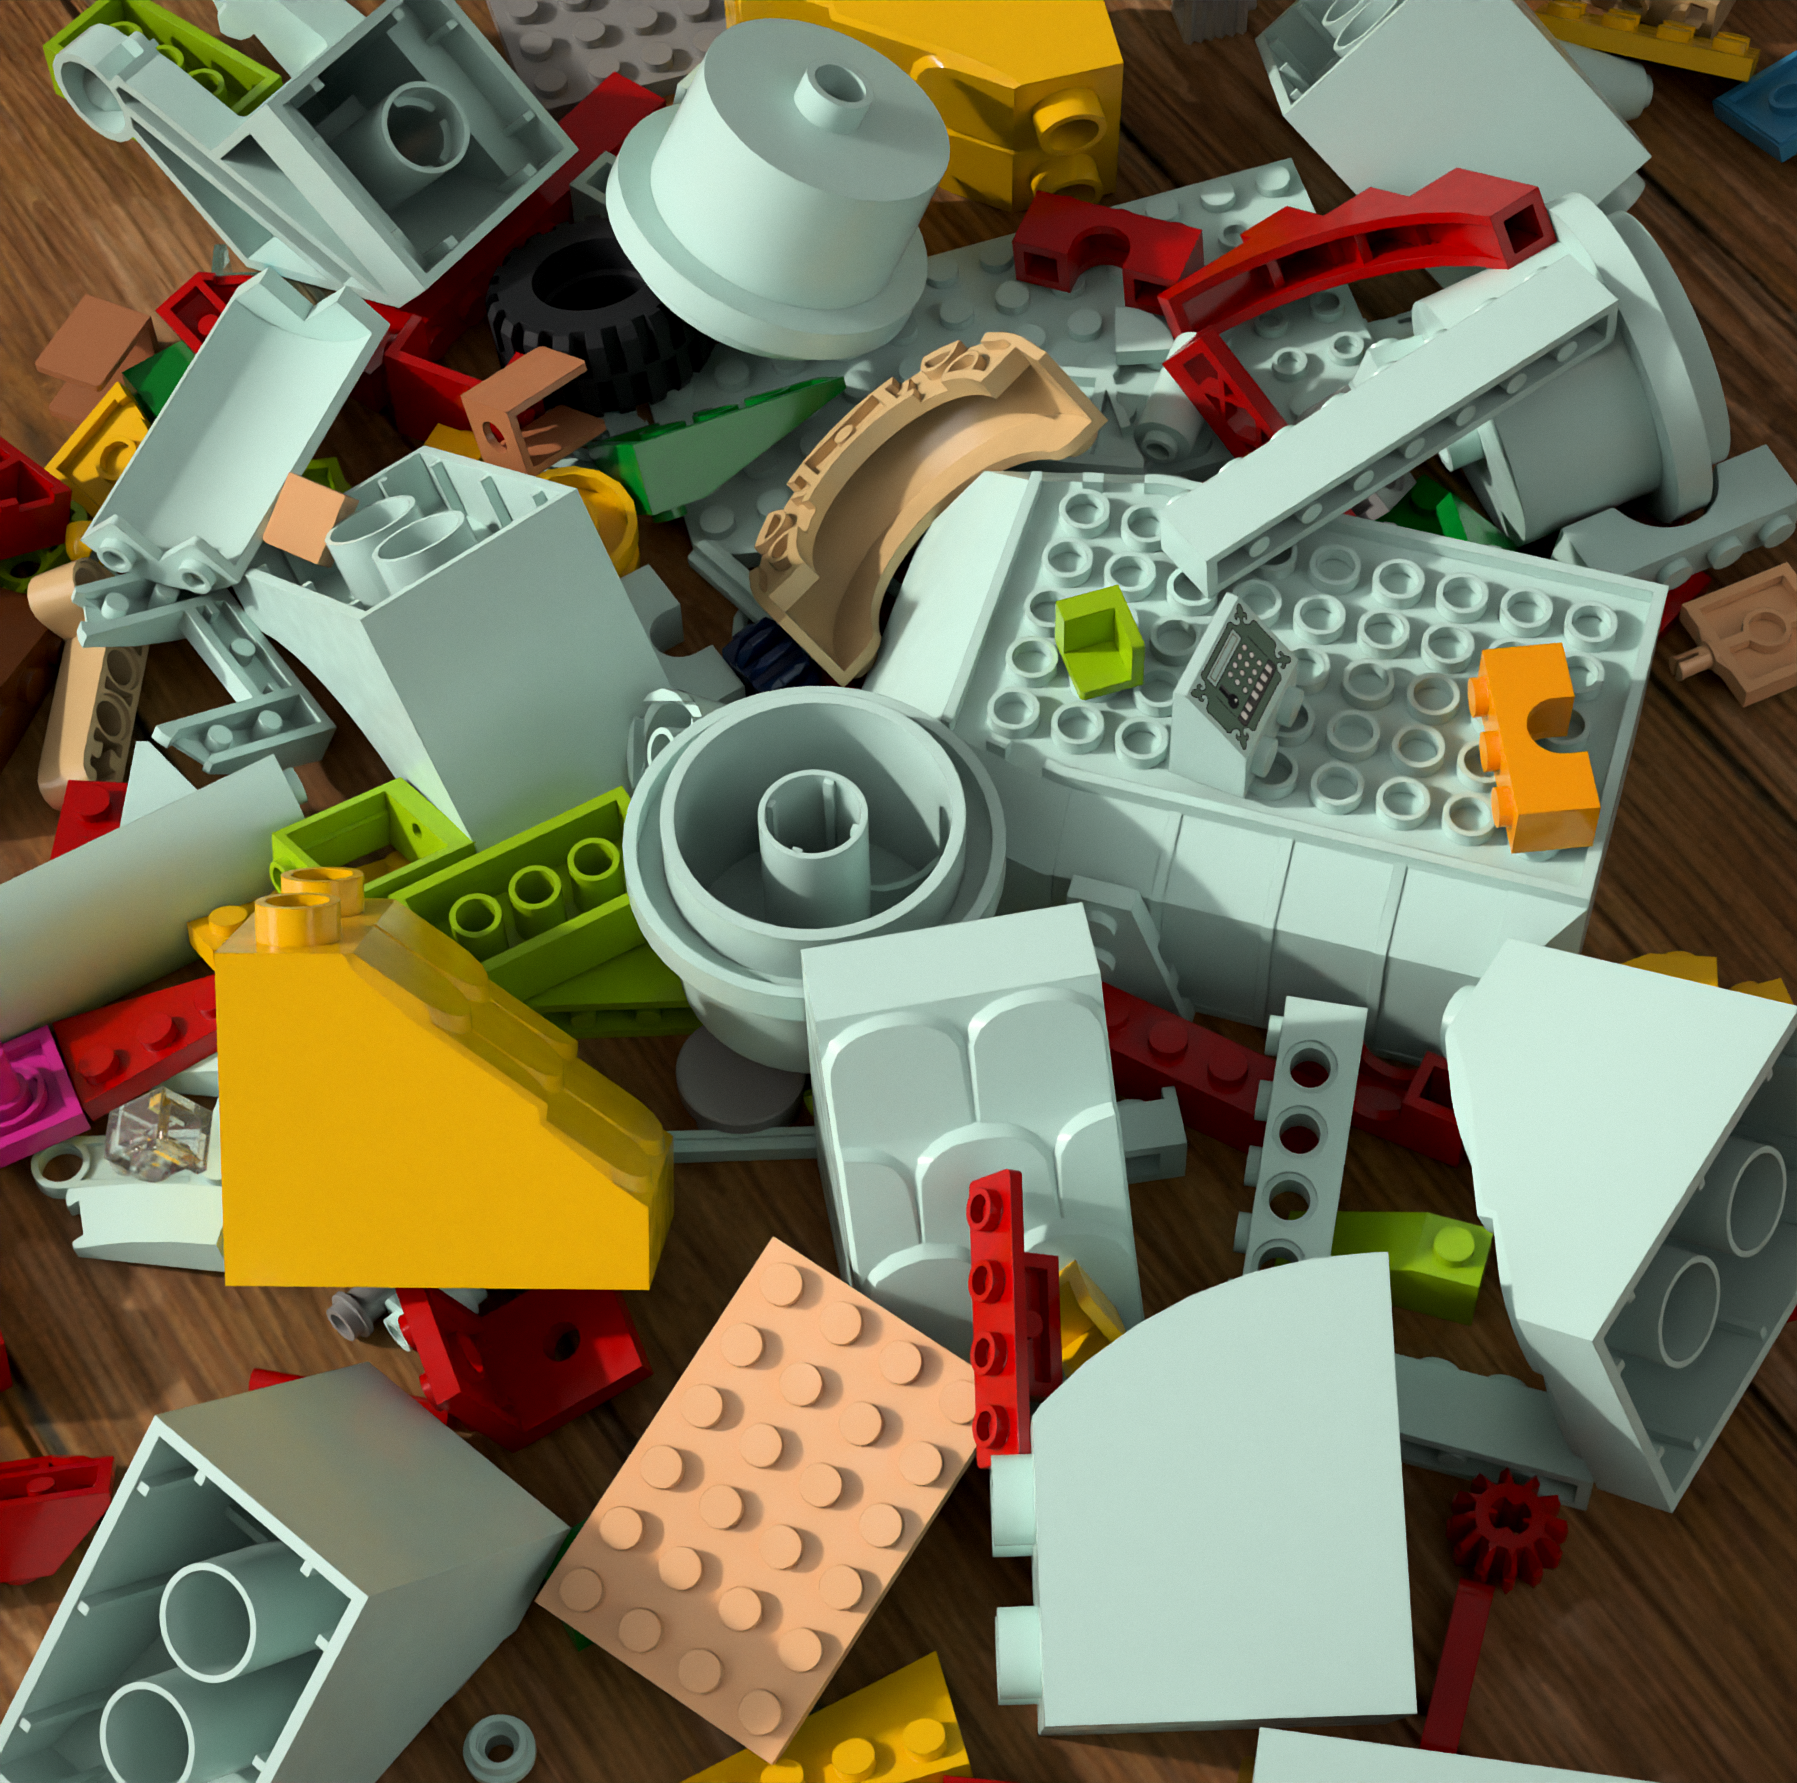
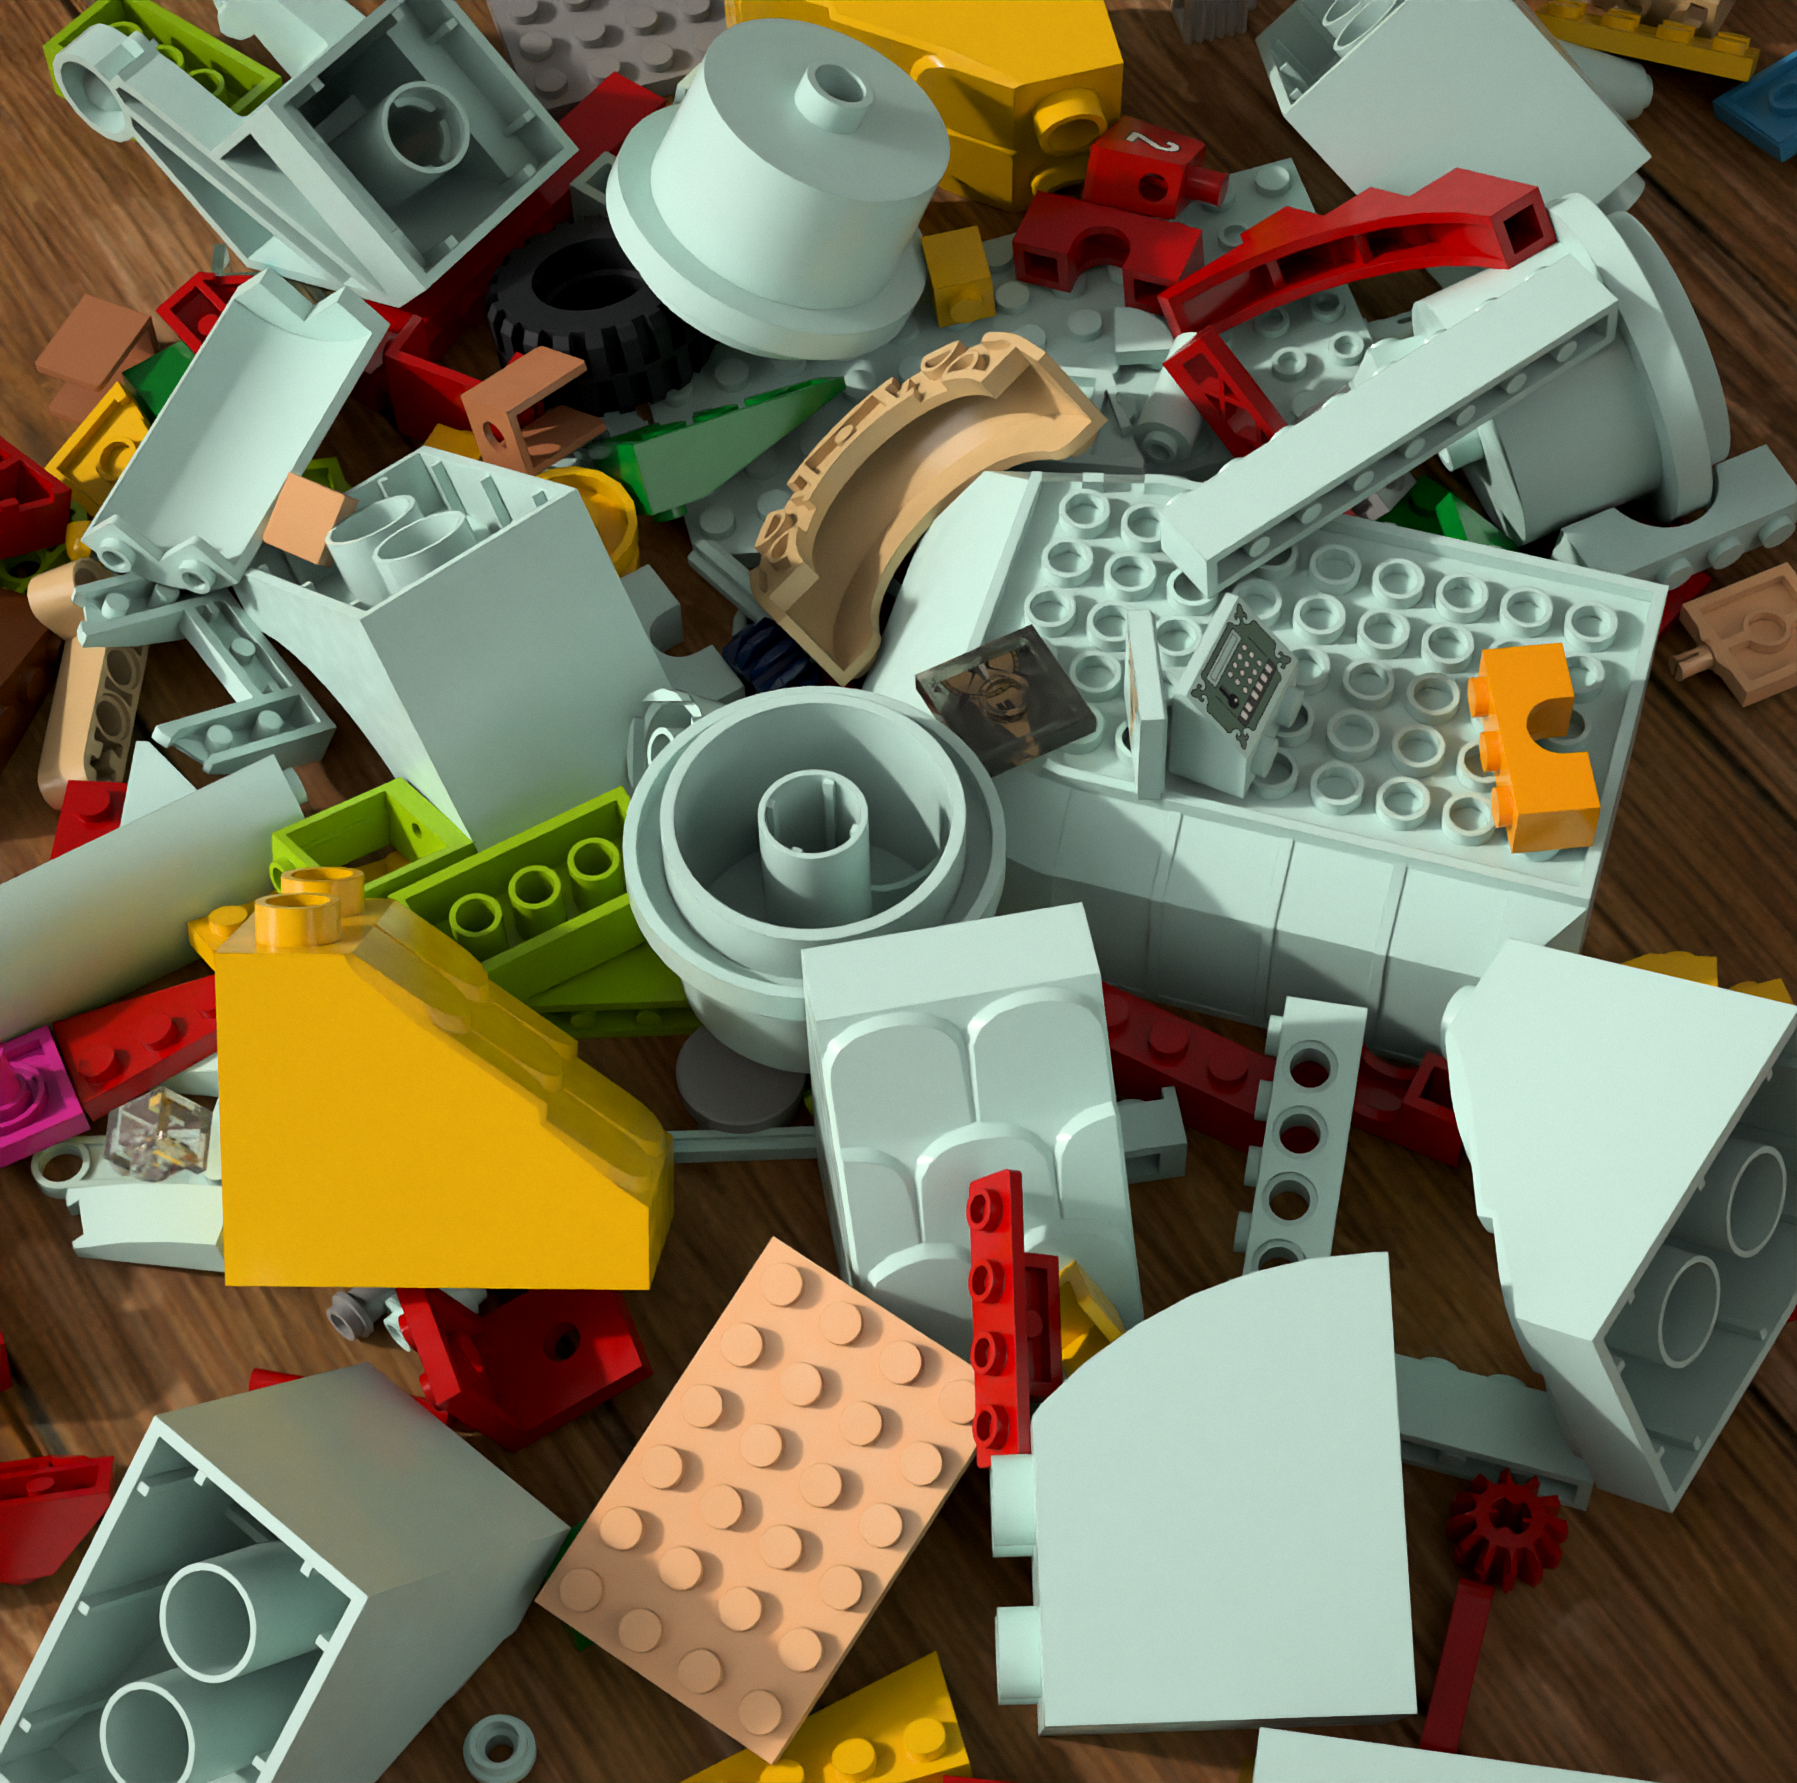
(958, 276): none -> yellow brick
(1007, 700): none -> clear smoke tile
(1099, 642): lime panel -> none
(1128, 944): light aqua wing -> none
(1145, 704): none -> light aqua tile
(1150, 171): none -> red torso
(1432, 1258): lime slope -> none

